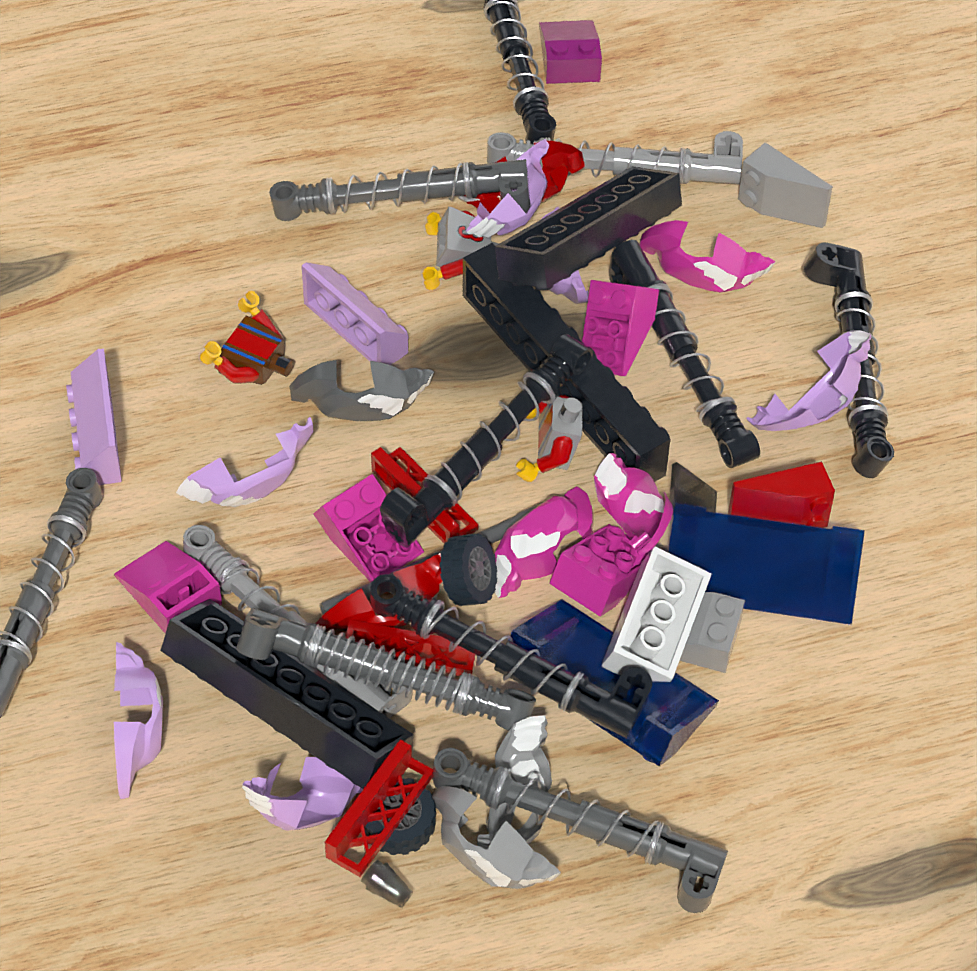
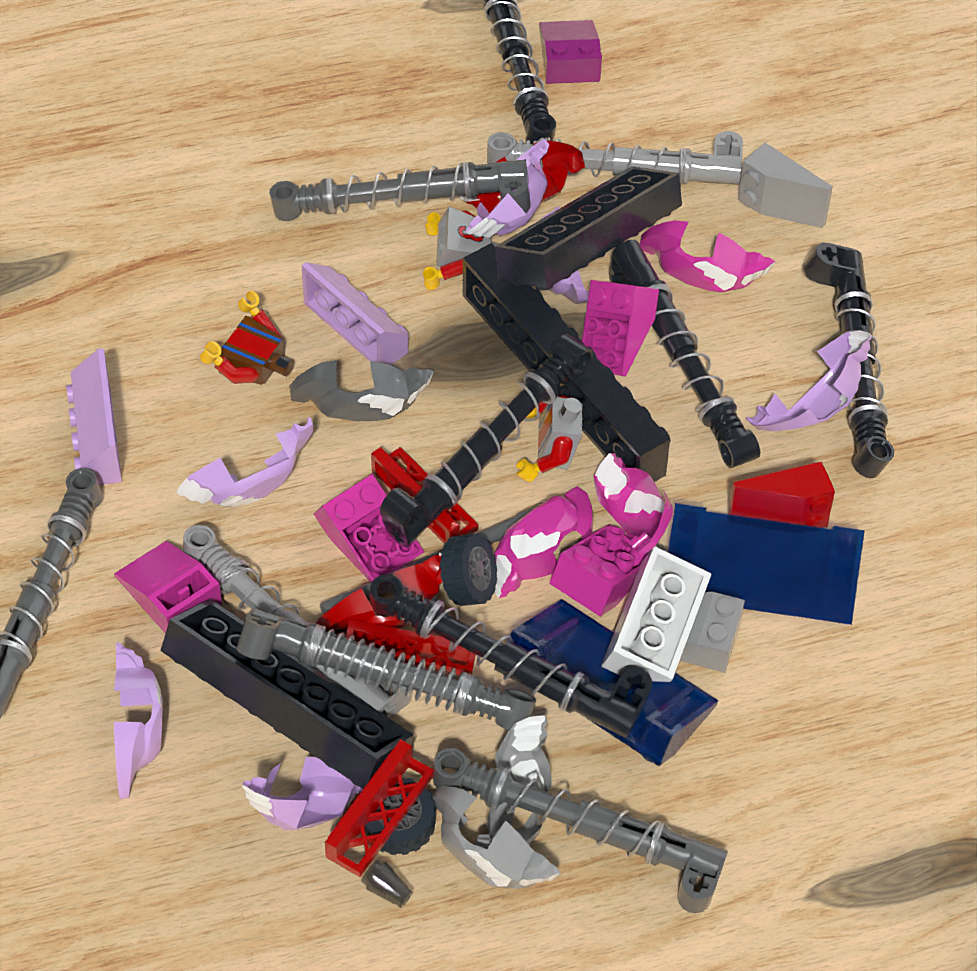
(690, 490): clear smoke slope -> none

